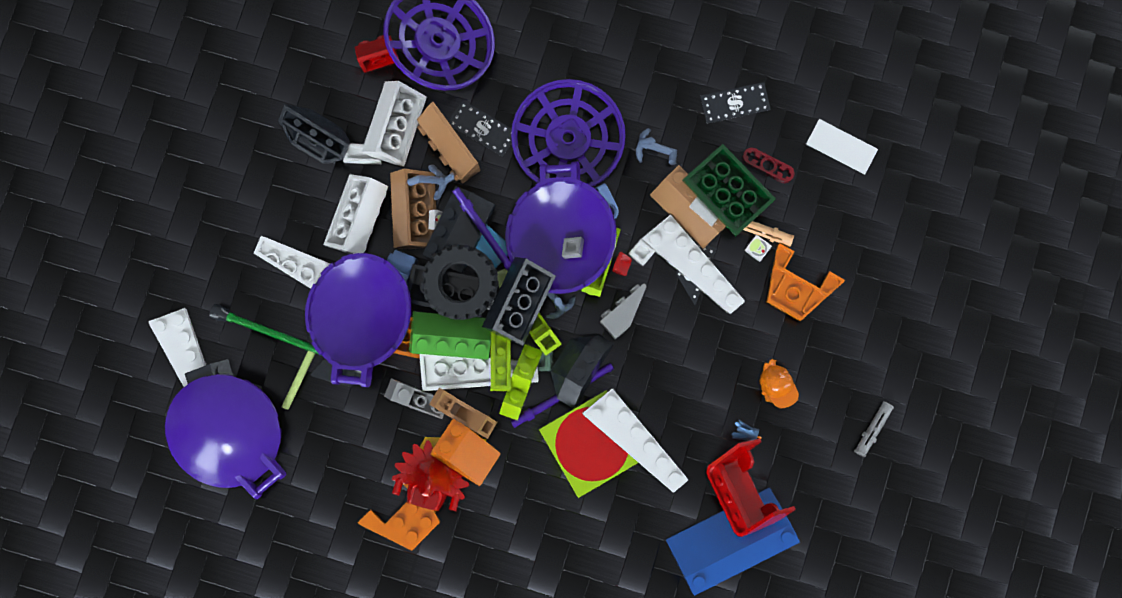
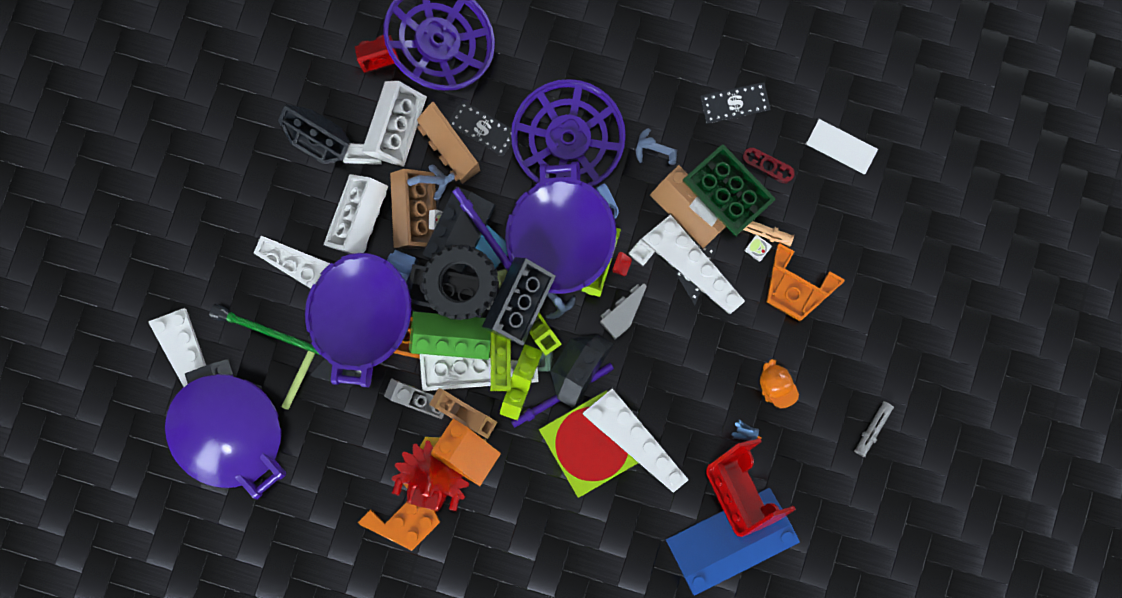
(572, 247): light grey tile -> none

